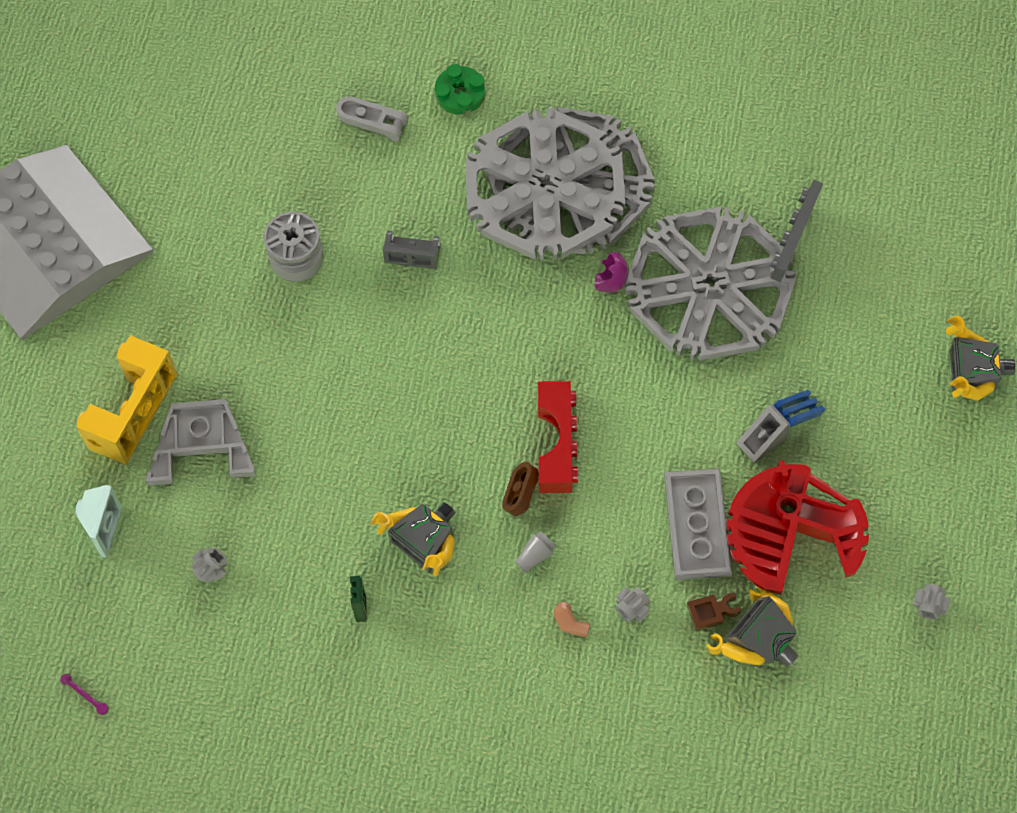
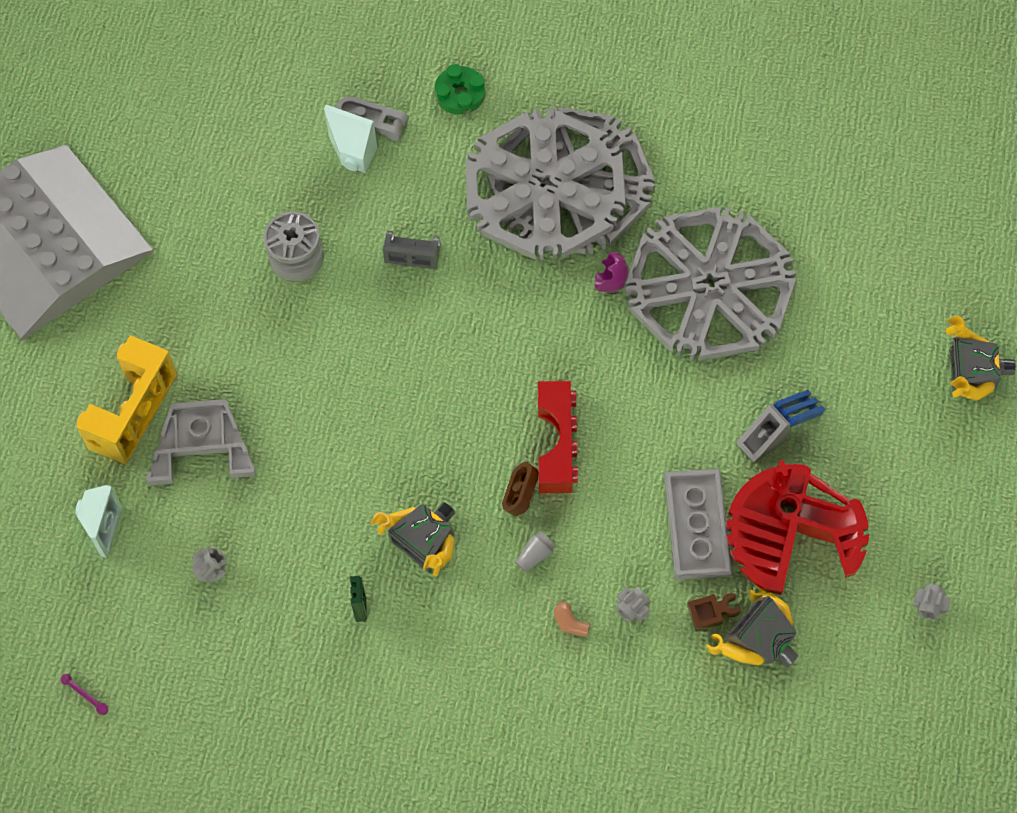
(351, 137): none -> light aqua slope
(791, 239): dark grey wing -> none

